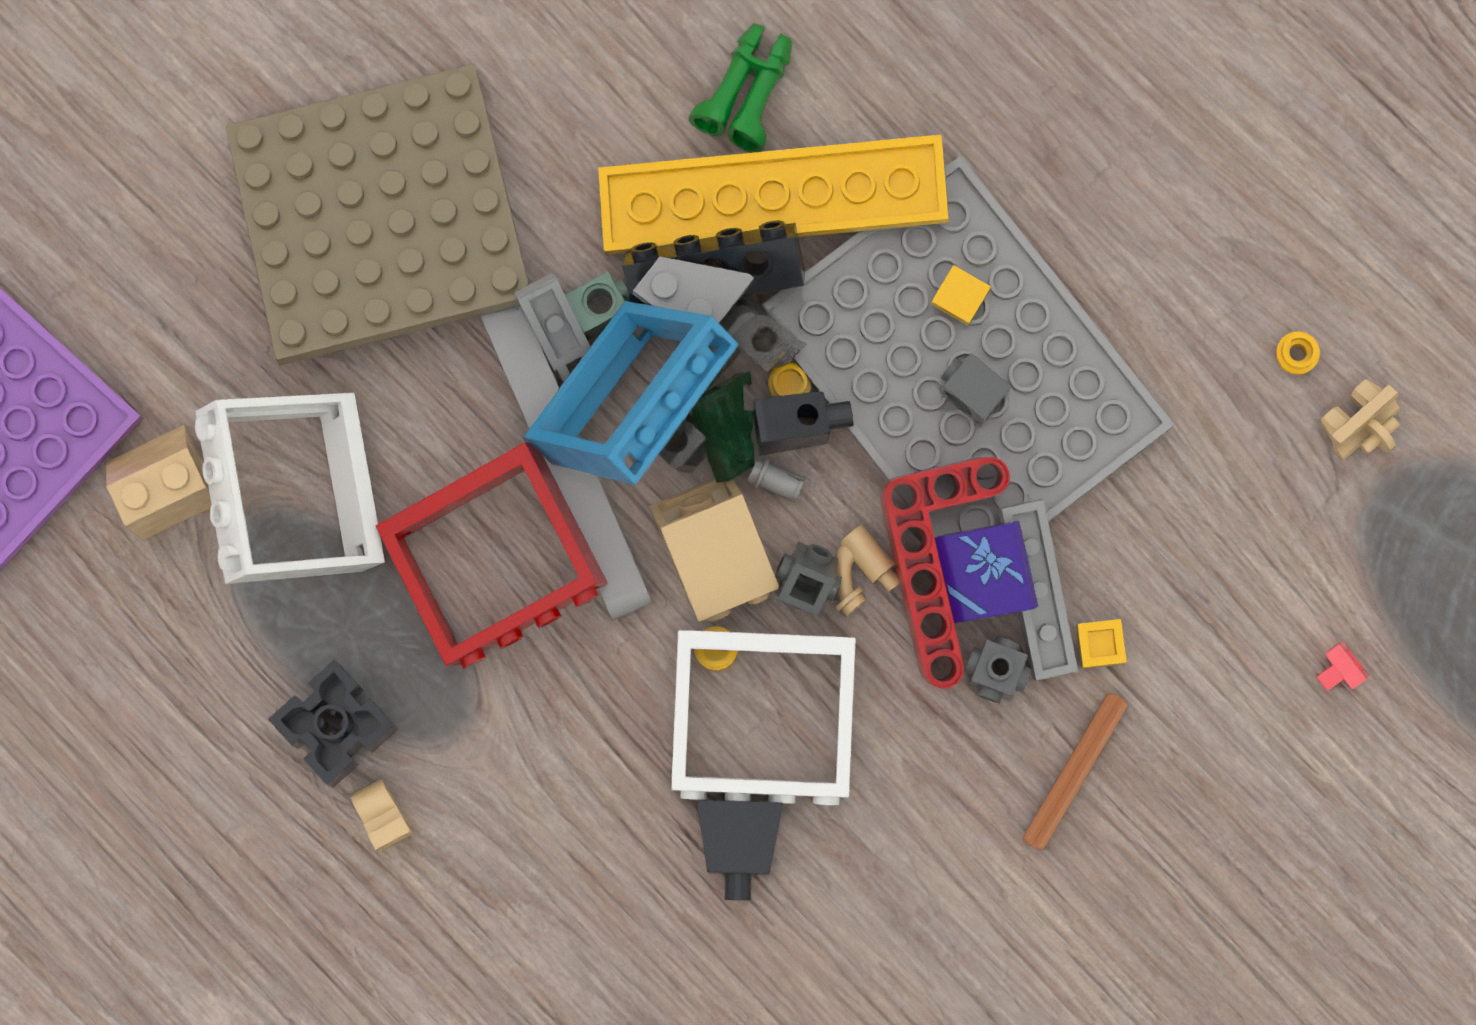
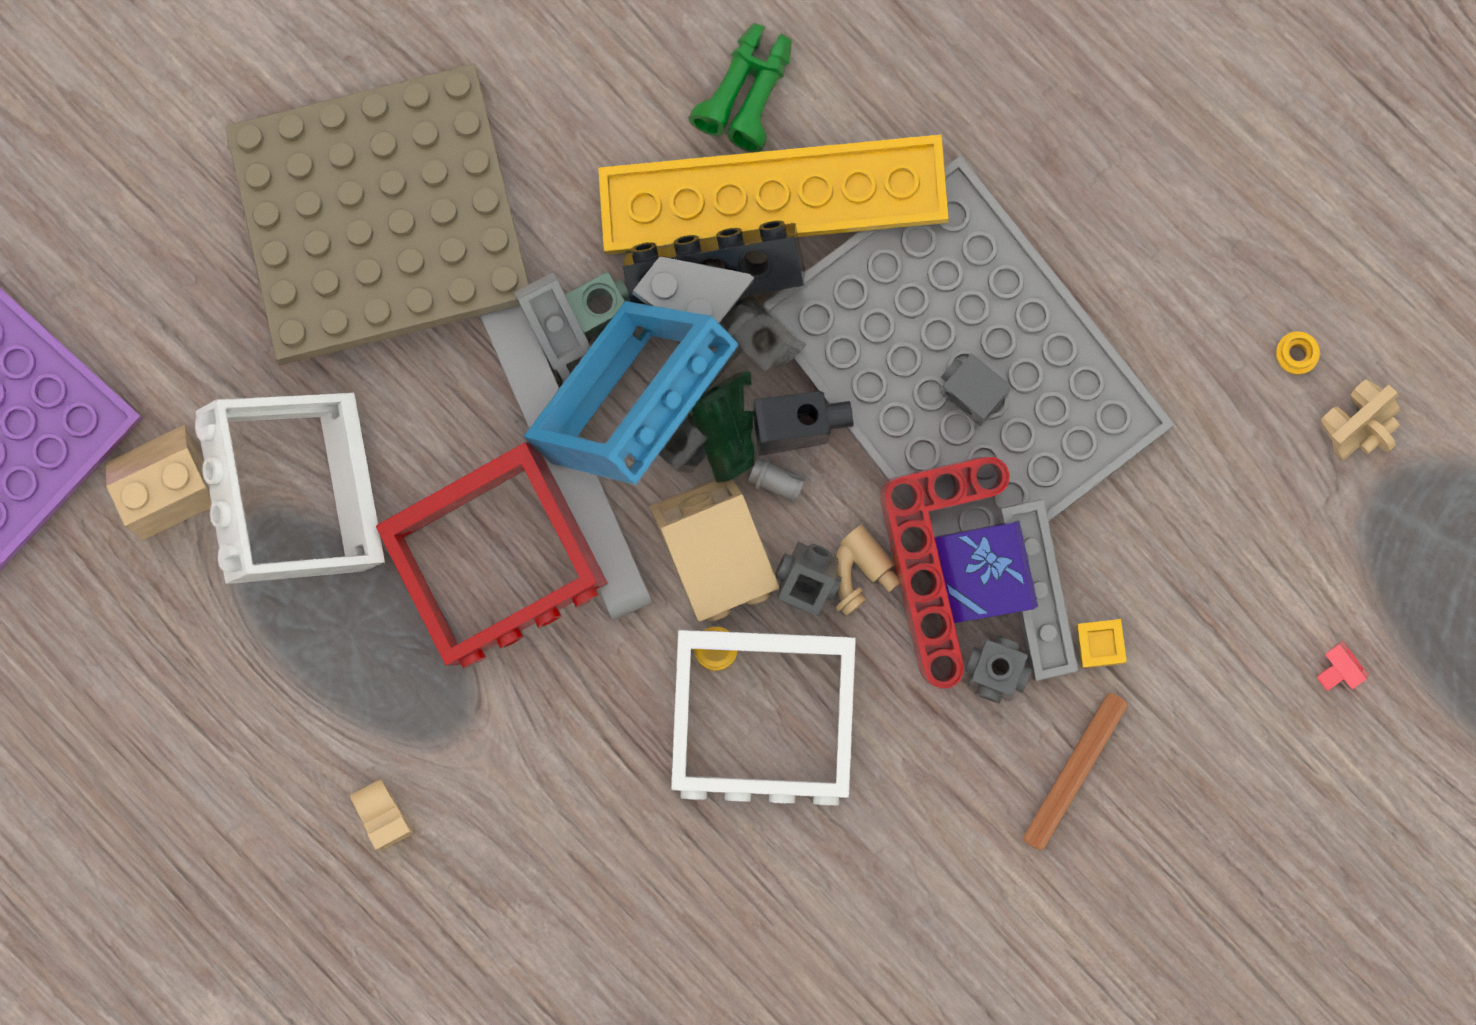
(306, 724): black brick -> none
(739, 841): black torso -> none
(788, 381): yellow plate -> none
(960, 295): yellow tile -> none

